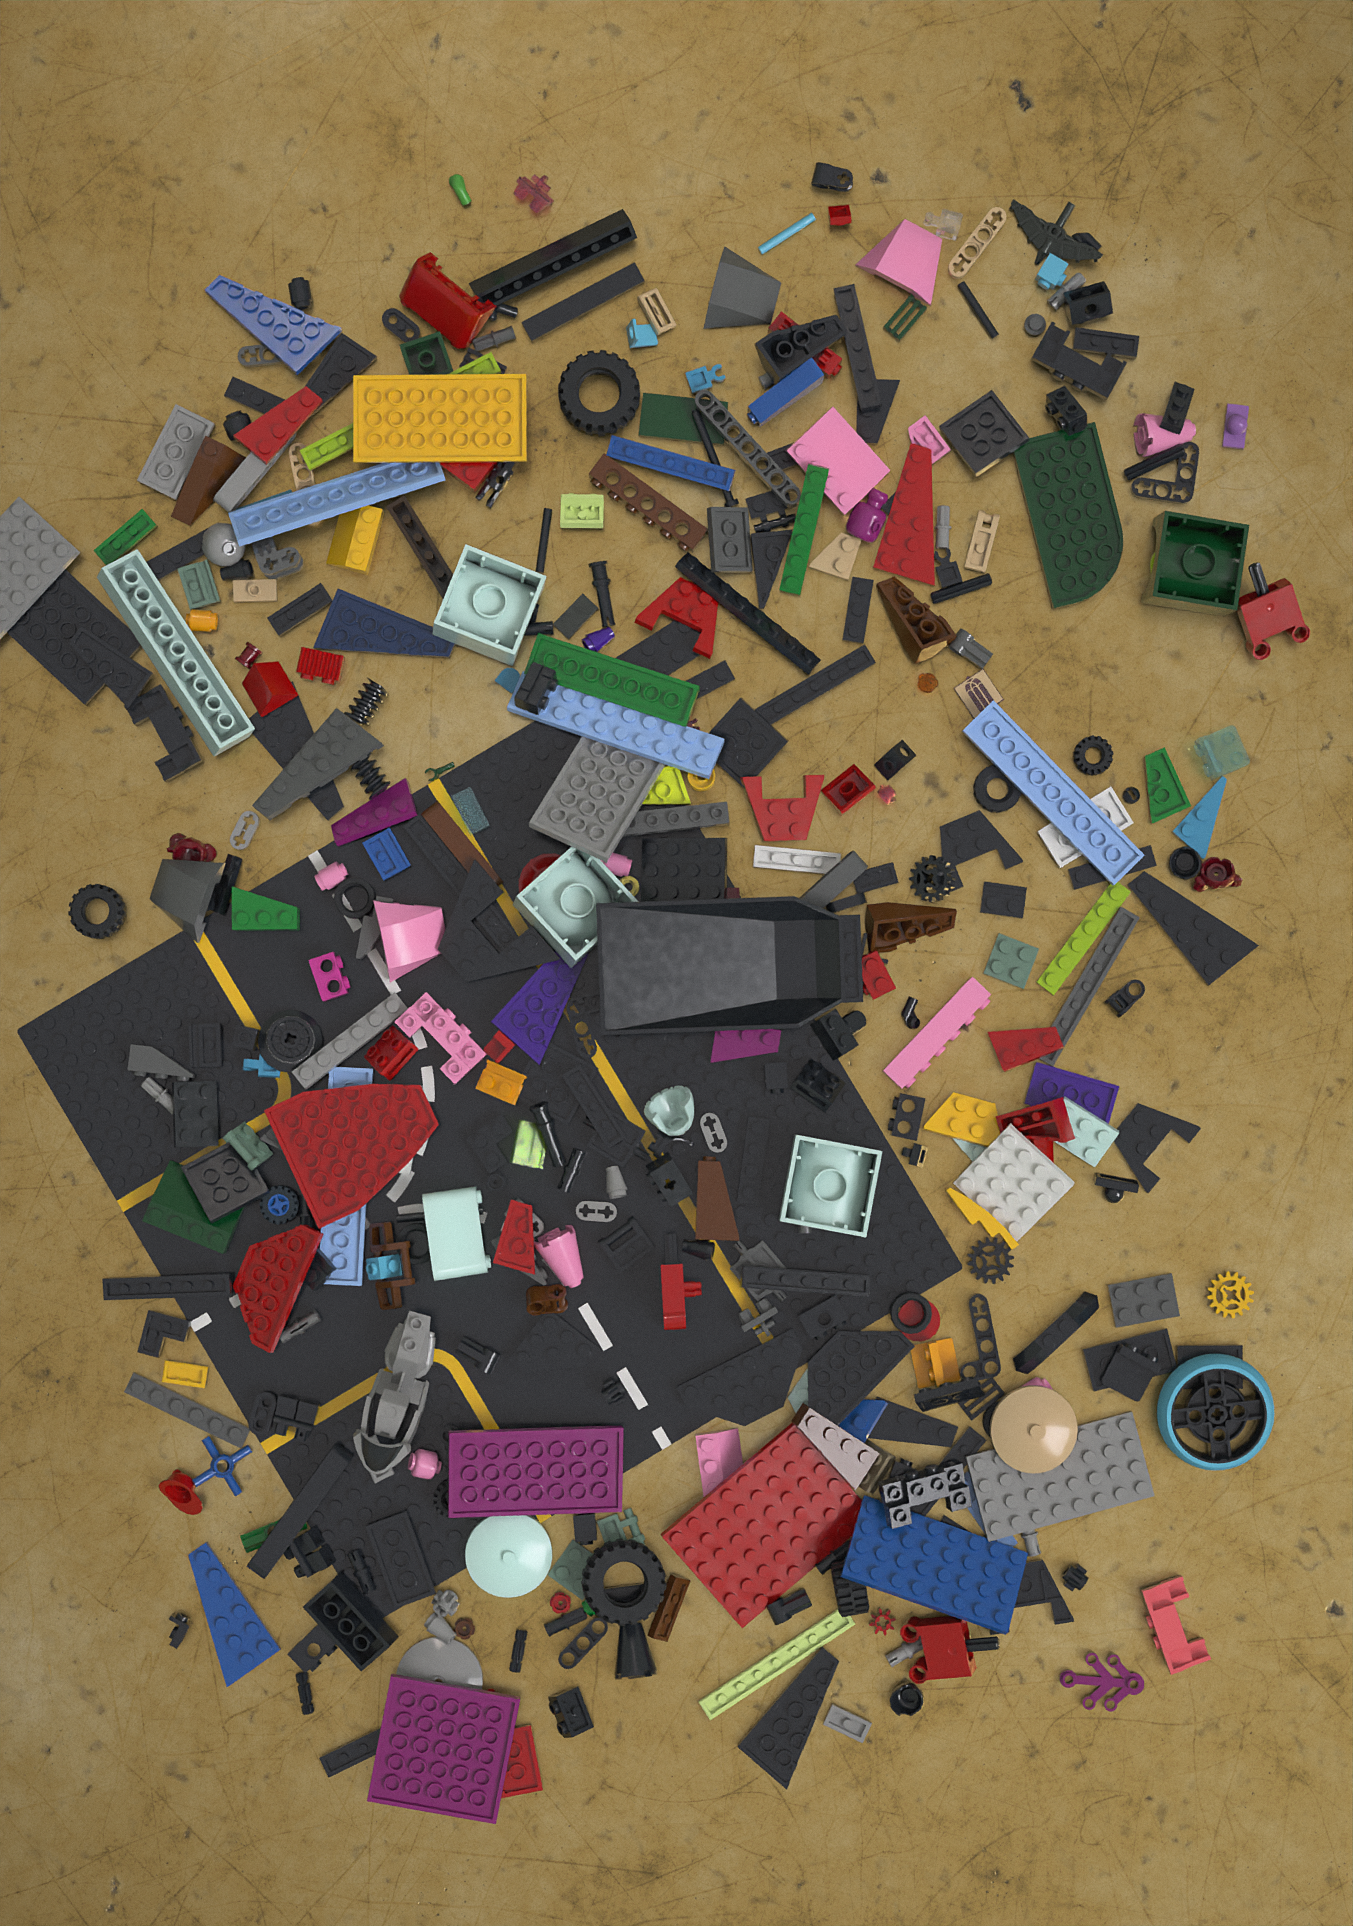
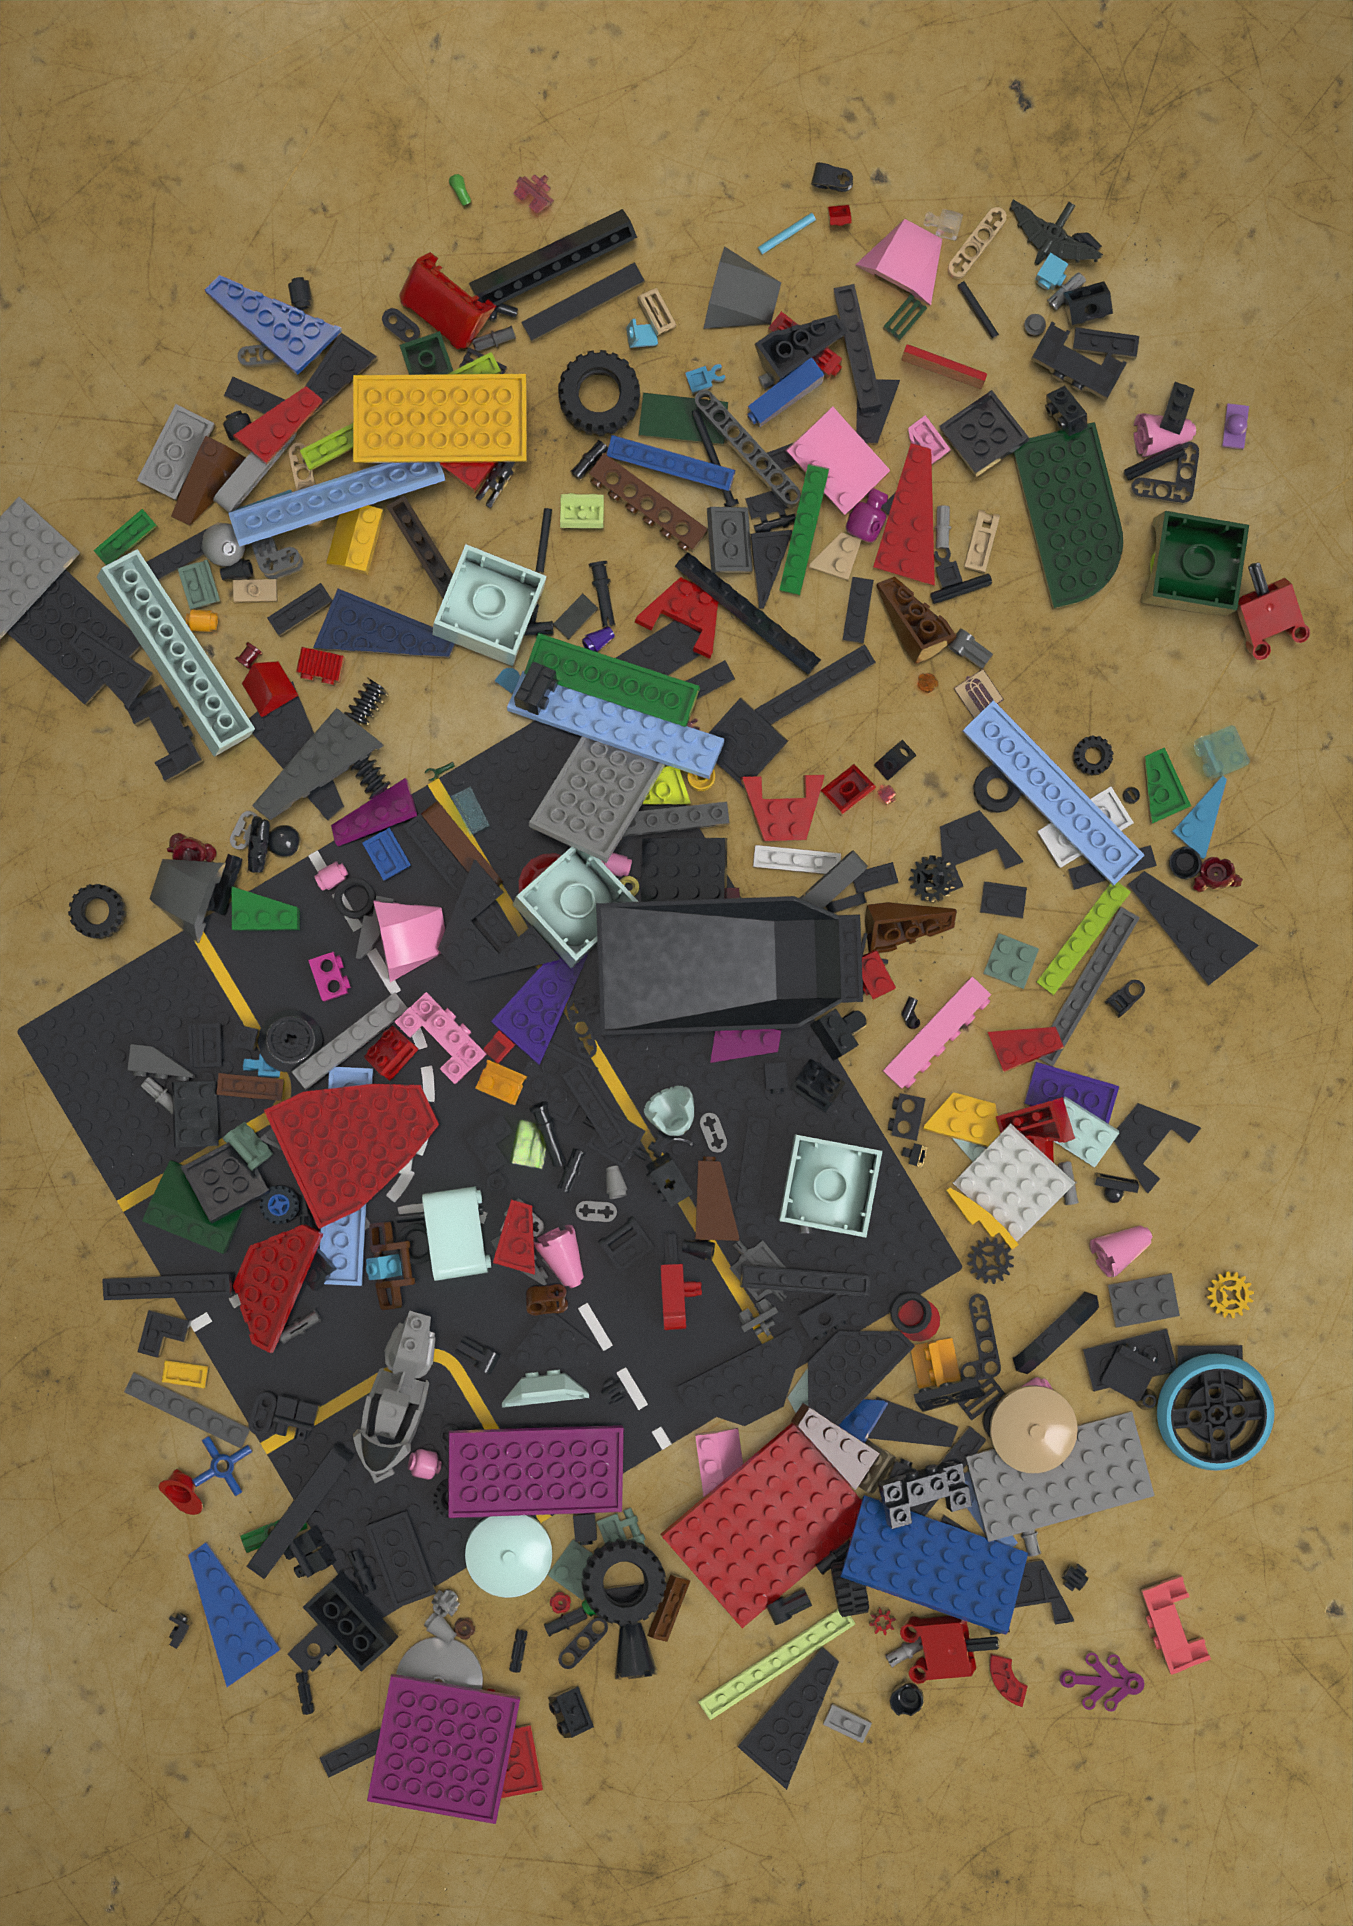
(250, 1086): none -> reddish brown plate
(258, 844): none -> black hinge
(284, 841): none -> black hair
(544, 1389): none -> light aqua wedge
(589, 460): none -> black pin
(944, 366): none -> red tile
(1005, 1681): none -> red tile
(1071, 1195): none -> light grey axle
(1120, 1248): none -> bright pink cone
(1144, 1406): none -> black cone

